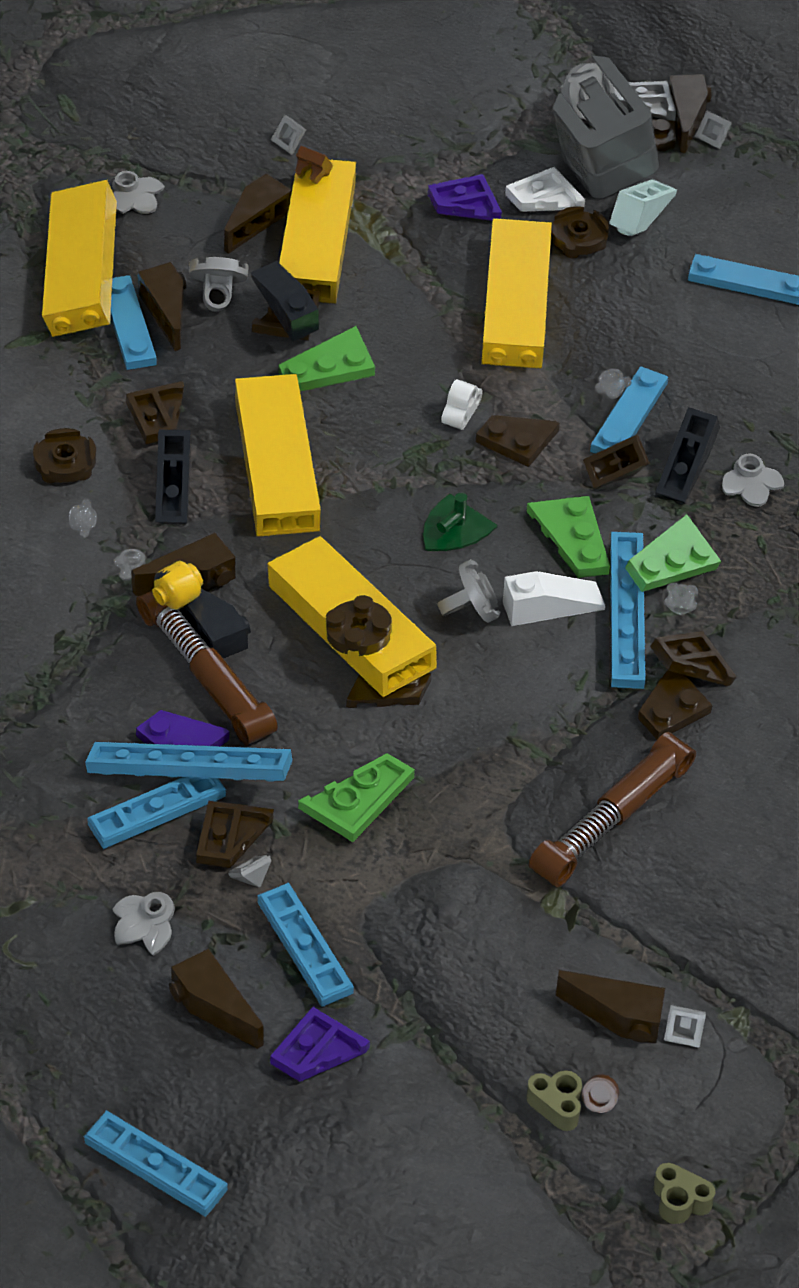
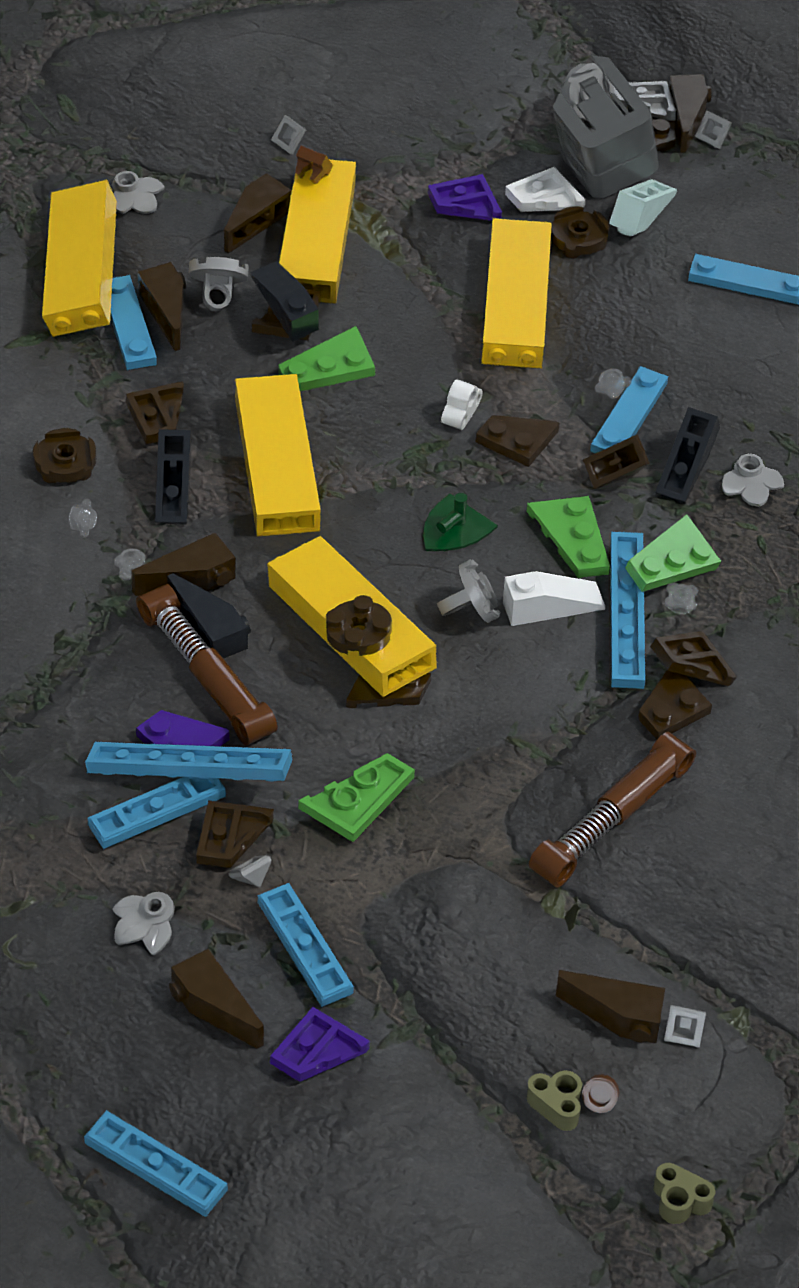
(177, 585): yellow head -> none

